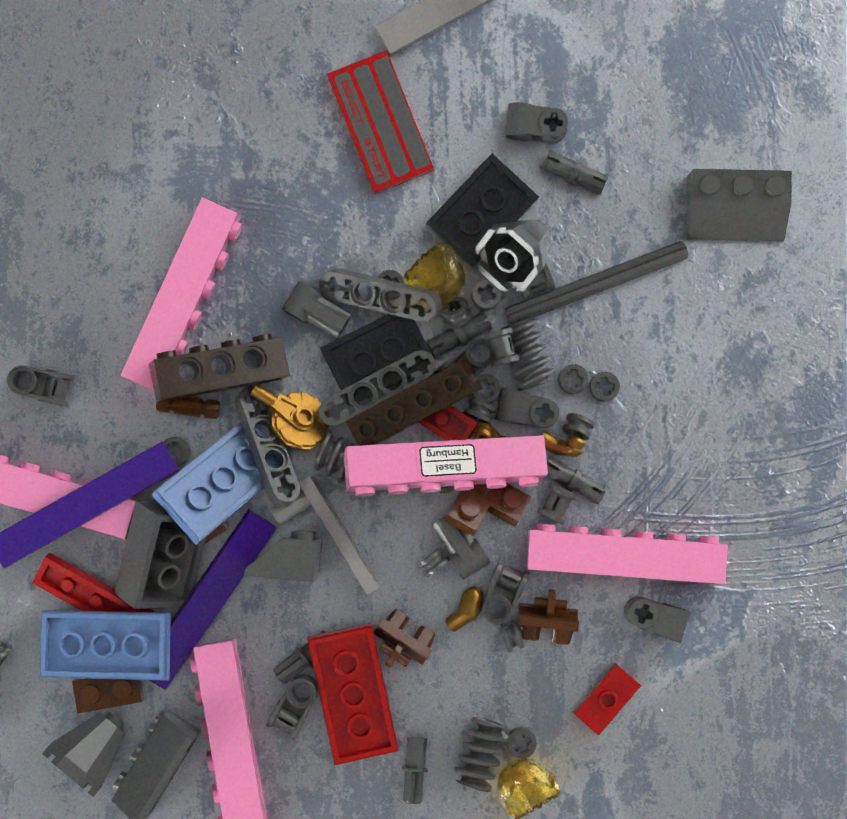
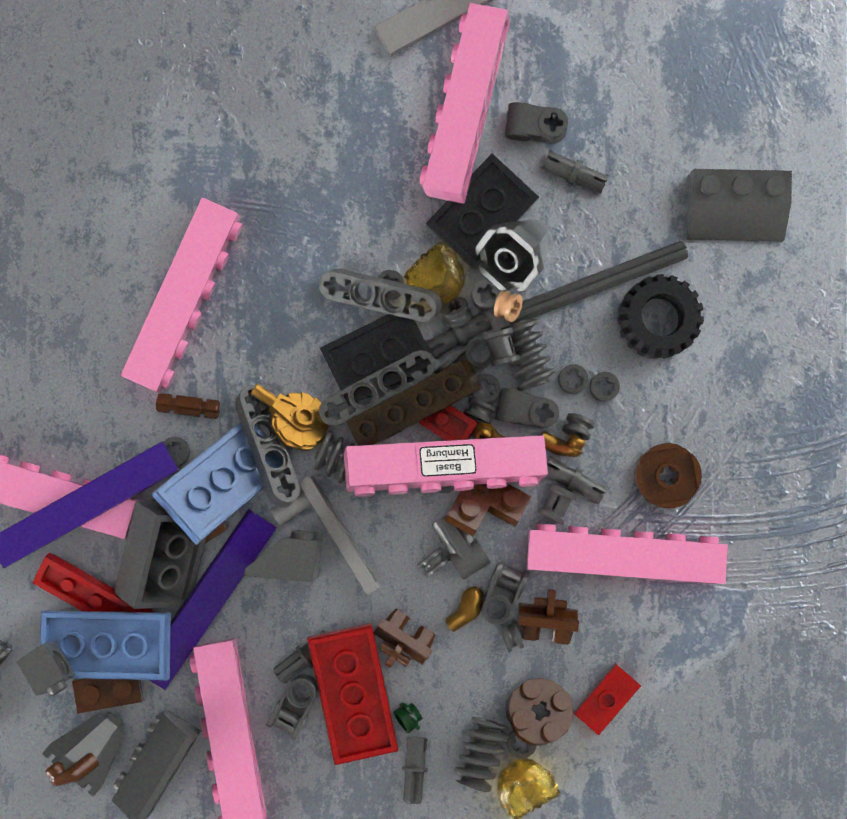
(46, 384): dark grey piece -> none
(46, 669): none -> dark grey brick
(74, 773): none -> reddish brown arm
(170, 385): dark brown brick -> none
(310, 307): dark grey piece -> none
(380, 122): dark grey tile -> none
(408, 717): none -> dark green plate
(466, 103): none -> bright pink brick
(508, 305): none -> light nougat bush
(542, 282): dark grey bush -> none
(556, 702): none -> reddish brown plate
(661, 618): dark grey piece -> none
(679, 460): none -> reddish brown plate
(683, 301): none -> black tyre

